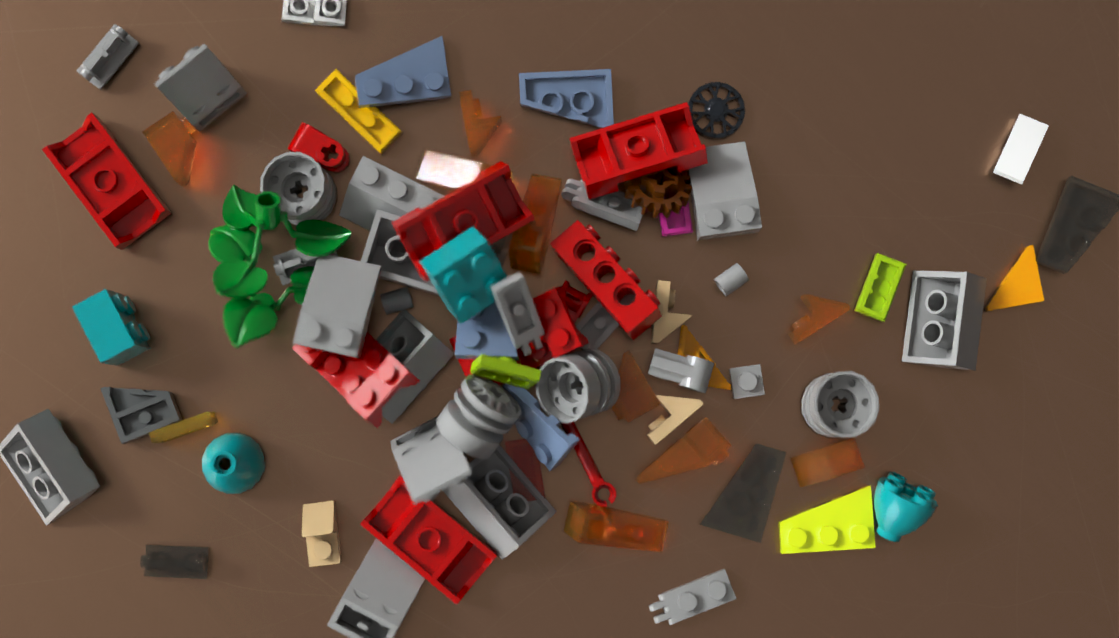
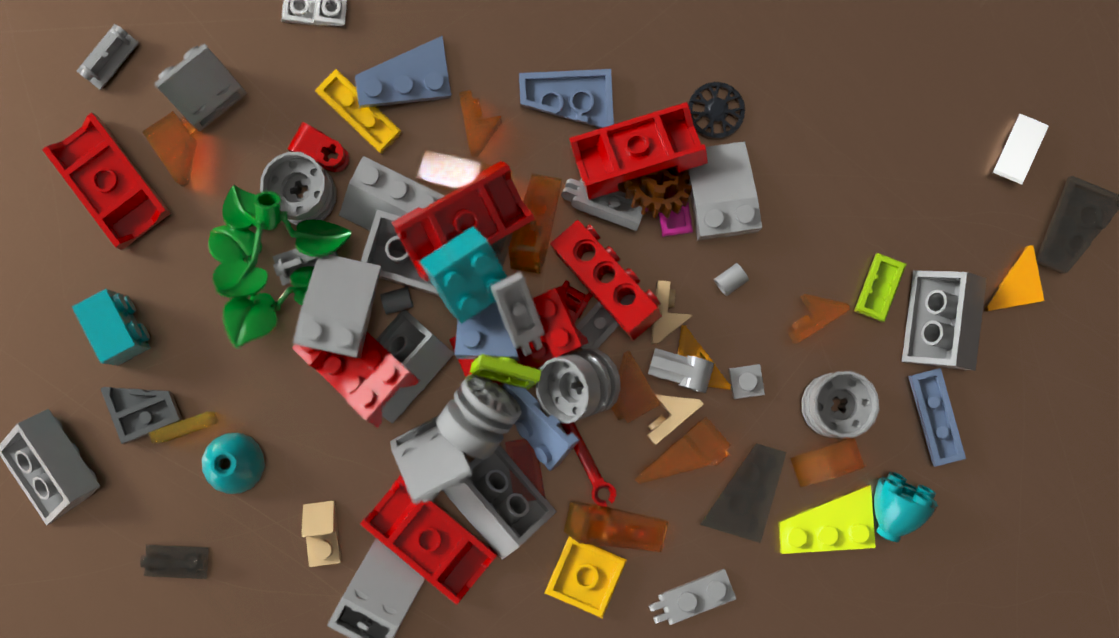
(586, 576): none -> yellow plate
(937, 417): none -> sand blue plate

